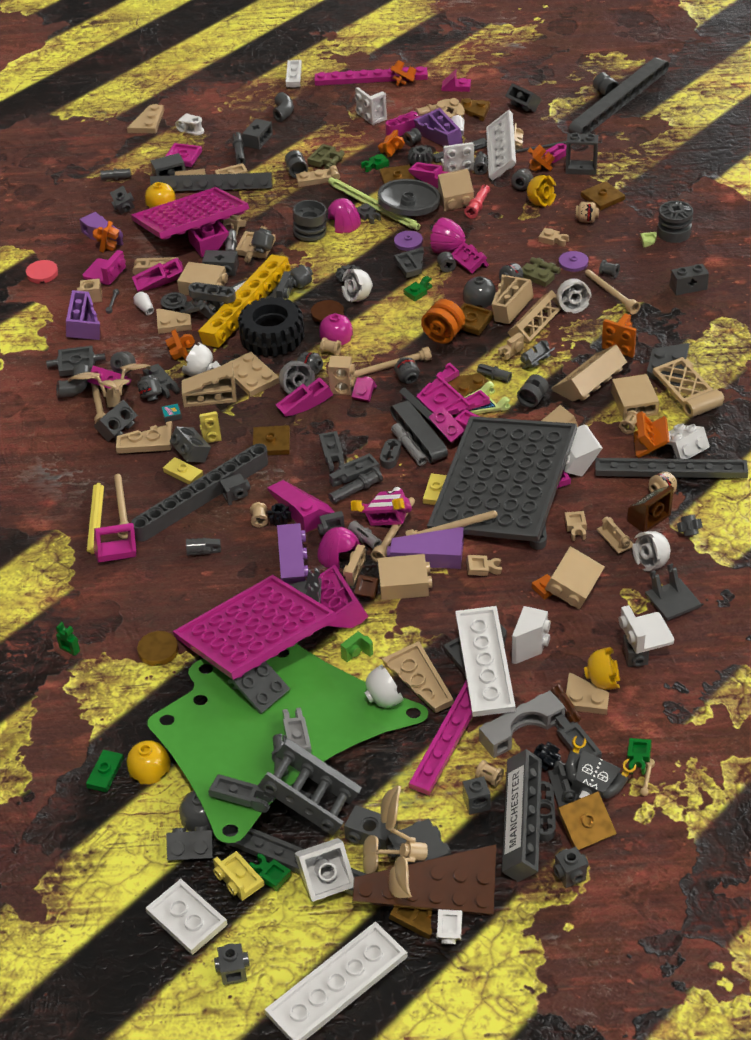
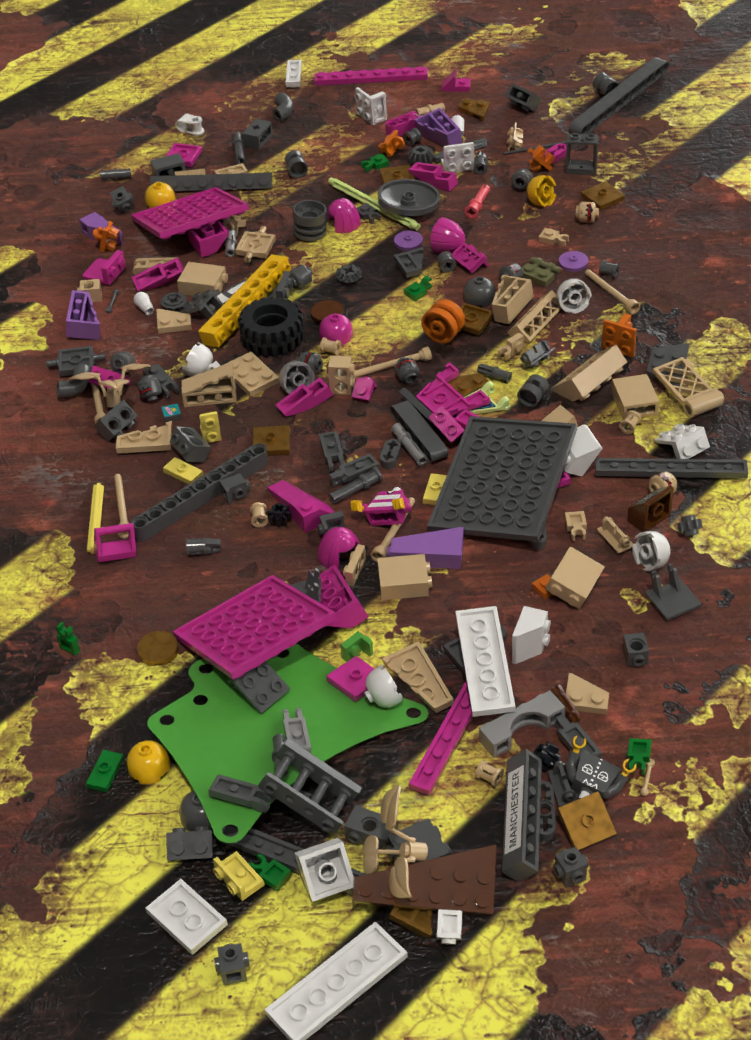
(42, 271): coral tile -> none
(148, 120): tan wing -> none
(178, 345): orange hips -> none
(201, 291): dark grey beam -> none
(222, 258): dark grey brick -> none
(262, 240): dark grey head -> none
(292, 553): medium lavender wedge -> none
(317, 177): tan plate -> none
(323, 156): olive plate -> none
(351, 678): none -> dark pink plate
(356, 285): white cylinder -> none
(360, 532): light grey pin -> none
(366, 586): reddish brown tile -> none
(397, 68): orange hips -> none
(451, 105): tan plate -> none
(455, 189): tan slope -> none
(459, 523): tan piece -> none
(476, 795): dark grey brick -> none
(481, 566): tan plate -> none
(501, 145): white plate -> none
(603, 669): yellow cylinder -> none
(645, 631): white bracket -> none
(648, 238): yellowish green tile -> none
(650, 434): orange bracket -> none
(675, 221): dark grey wheel -> none
(689, 279): dark grey brick -> none

